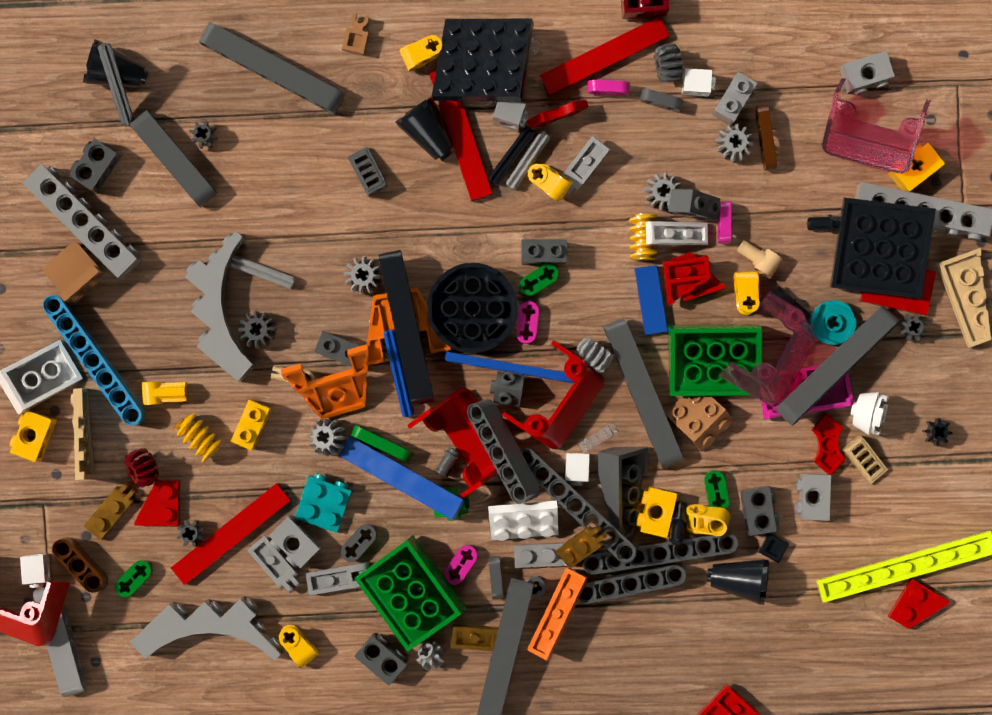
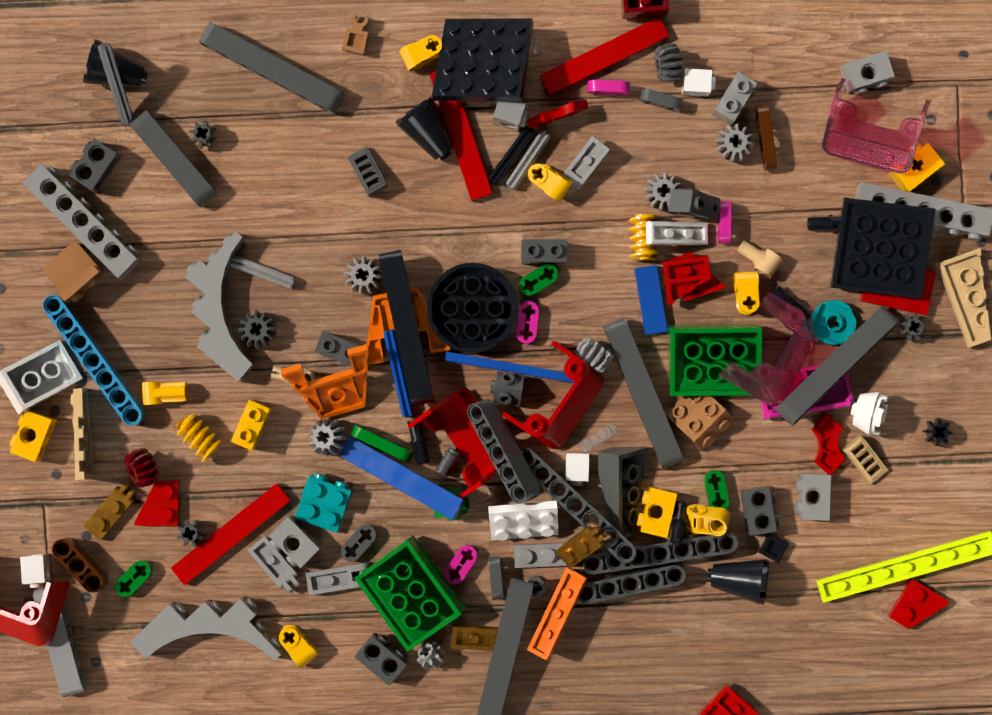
(419, 444): none -> black axle

